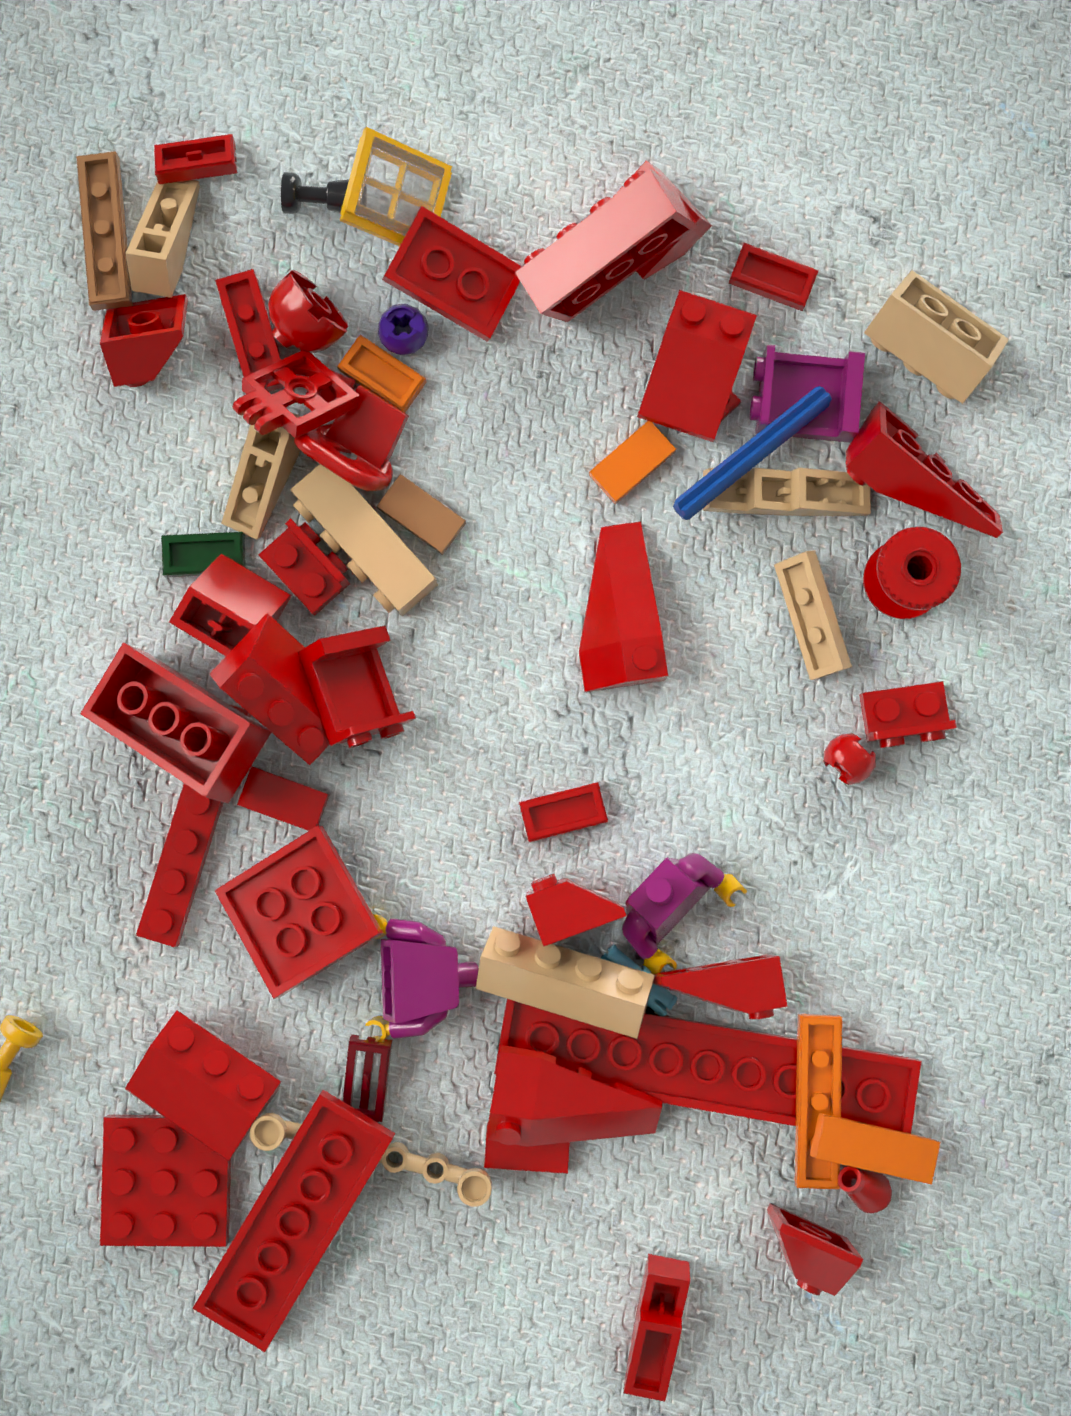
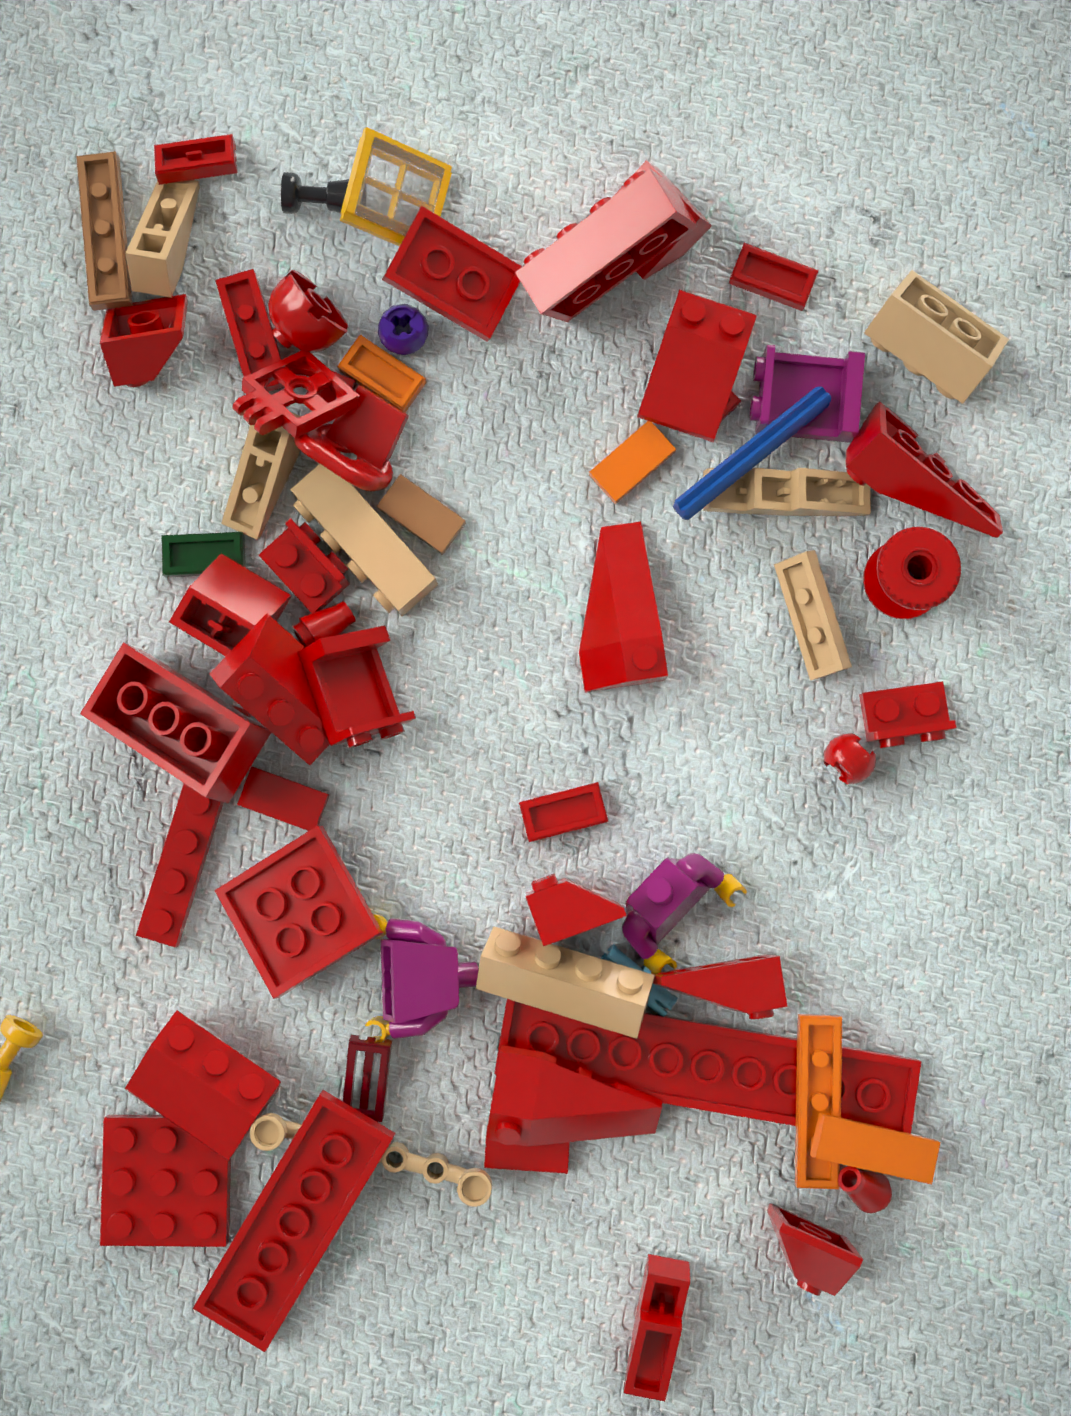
(323, 623): none -> red cone

